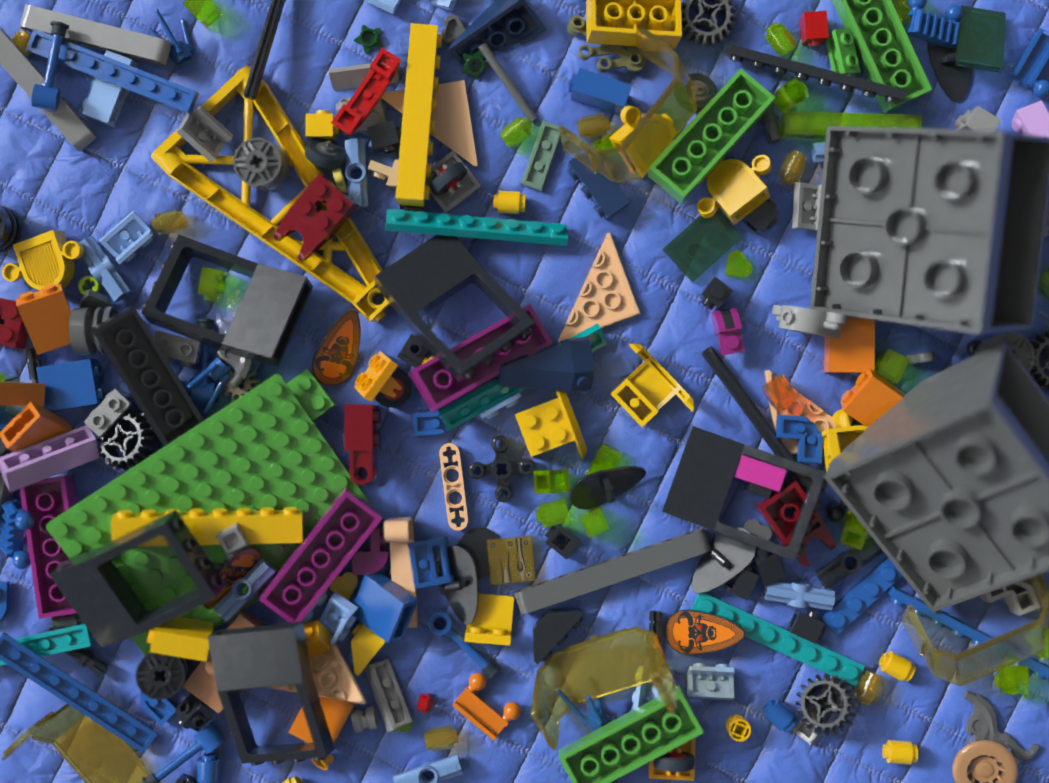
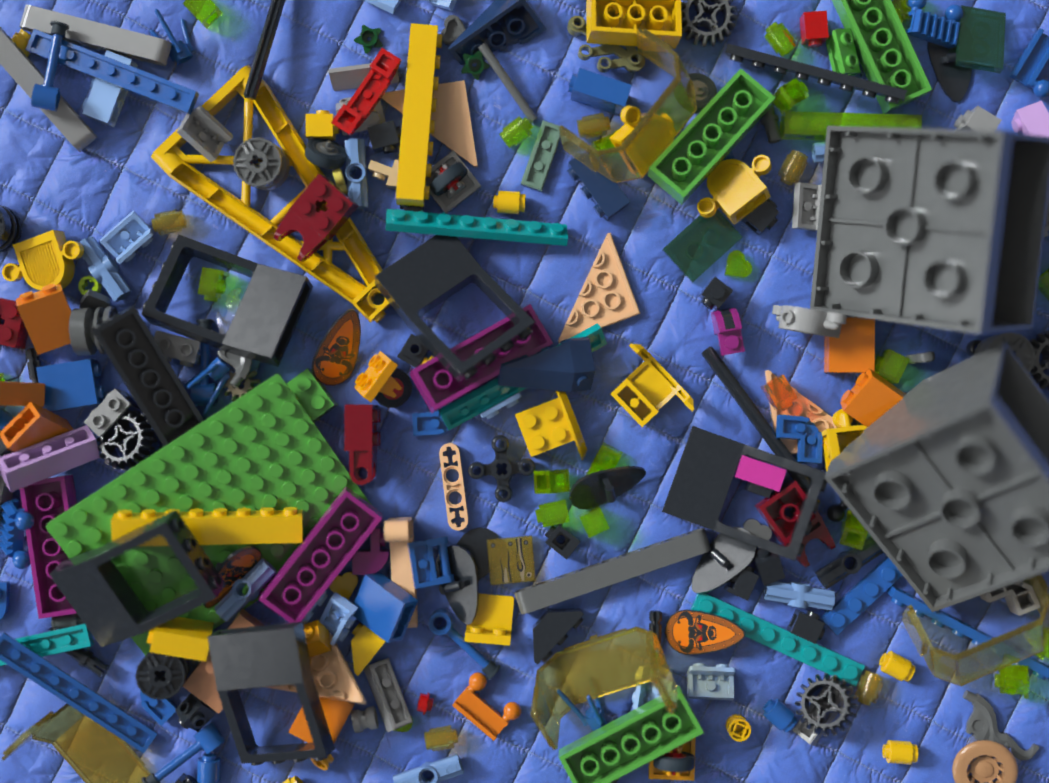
(232, 538): light grey tile -> none

